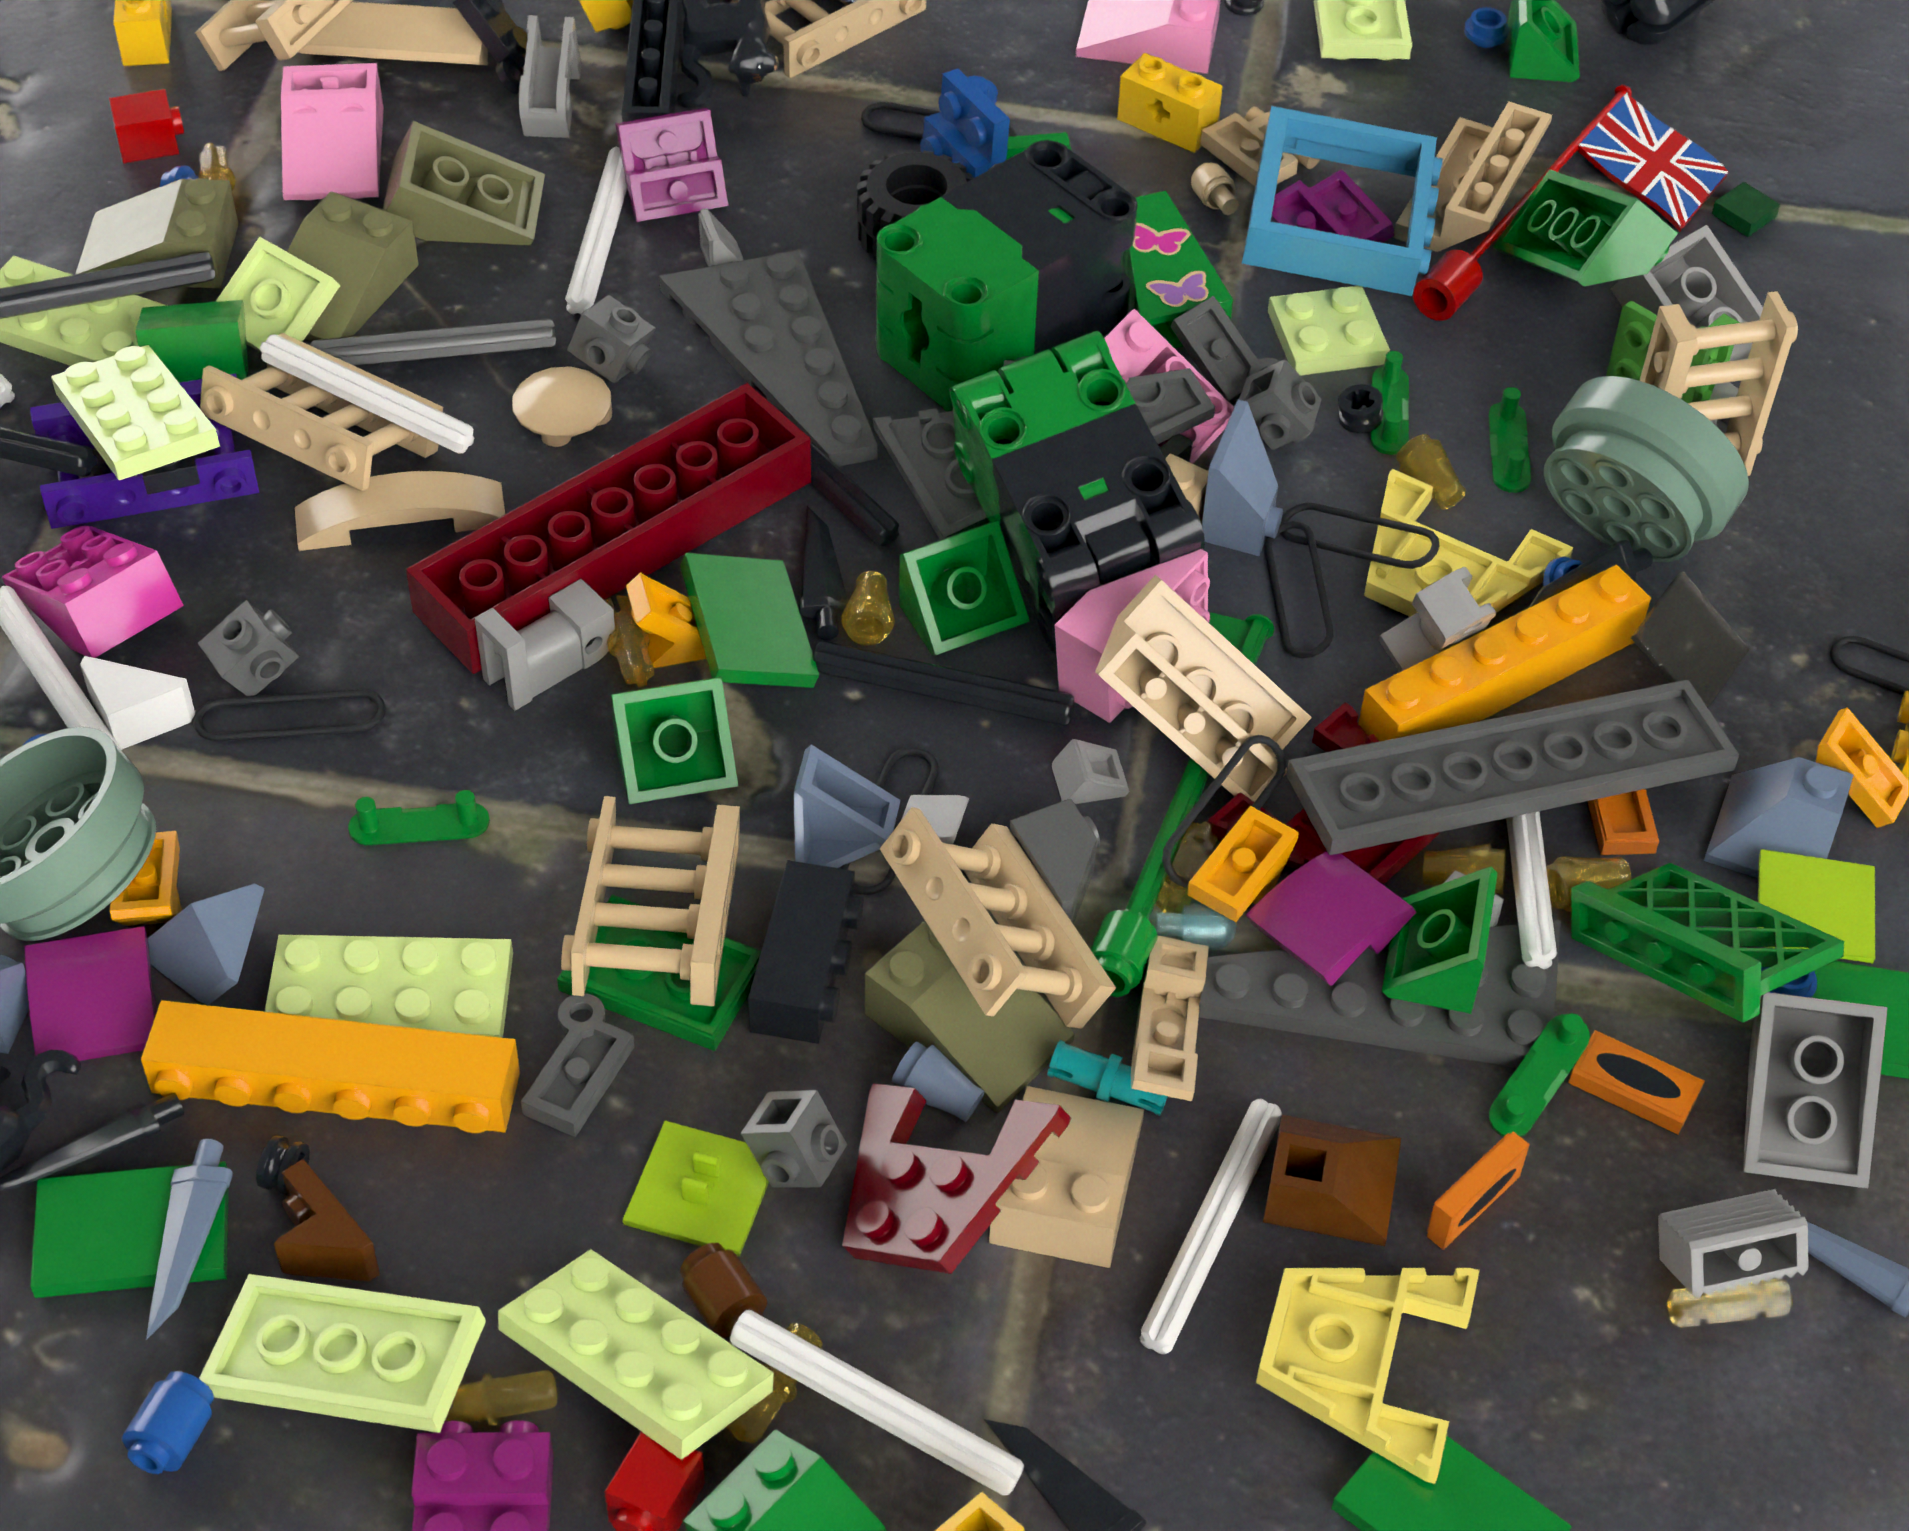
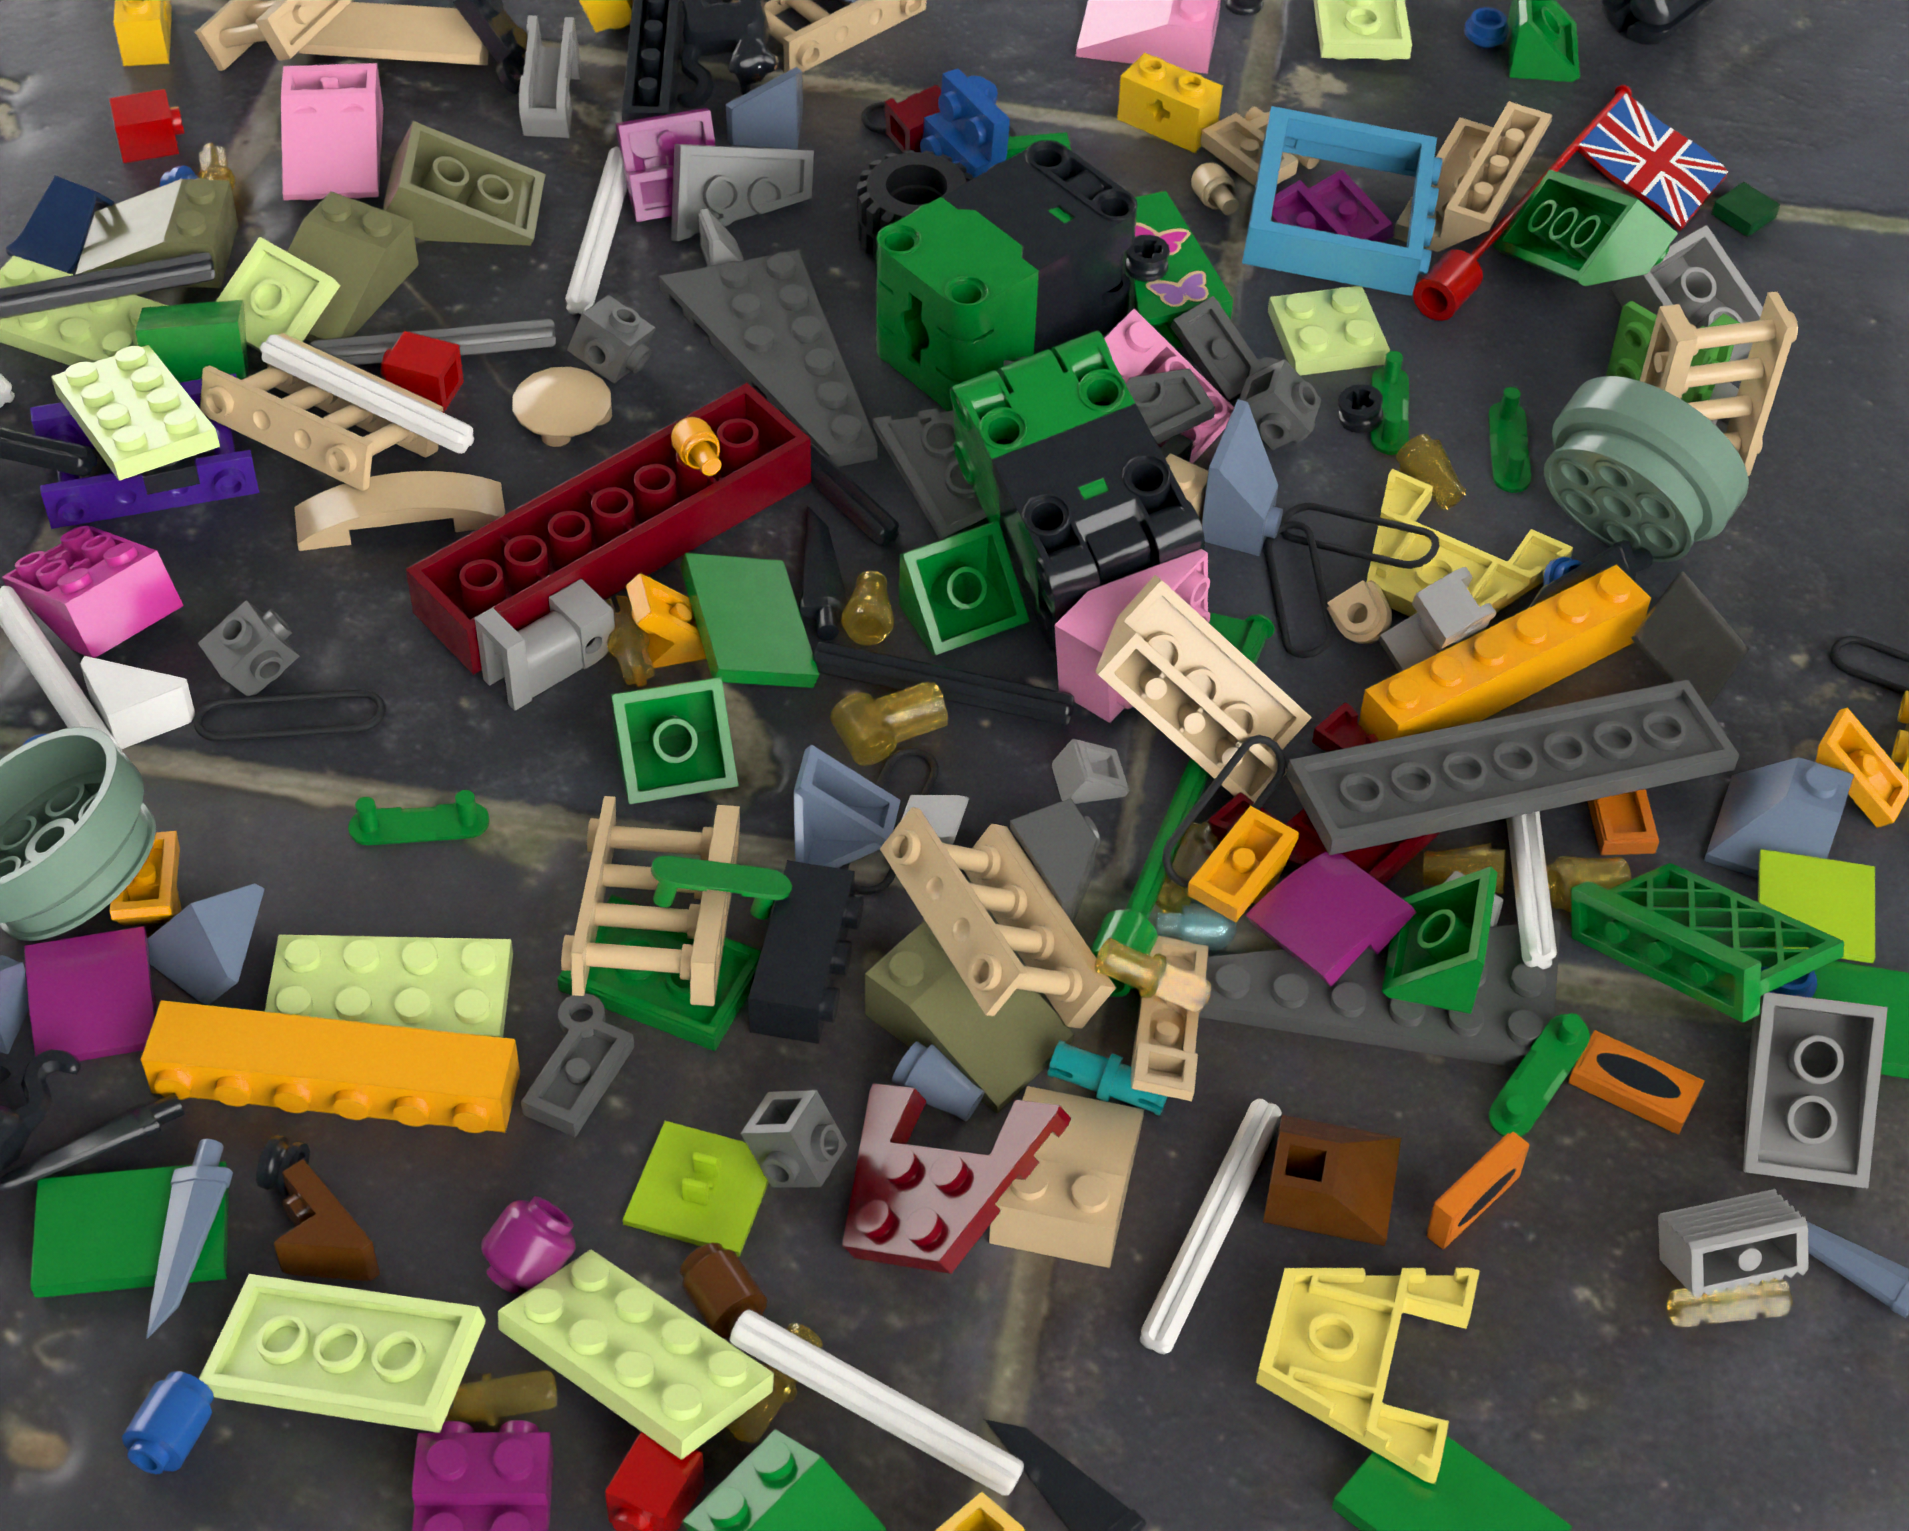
(58, 226): none -> dark blue piece
(424, 367): none -> red brick
(528, 1244): none -> magenta head
(694, 874): none -> green piece
(697, 445): none -> light orange cylinder
(735, 183): none -> dark grey wing
(768, 114): none -> sand blue slope
(876, 726): none -> clear yellow piece
(906, 118): none -> dark red brick
(1147, 258): none -> black bush
(1152, 976): none -> clear yellow axle
(1361, 612): none -> tan piece

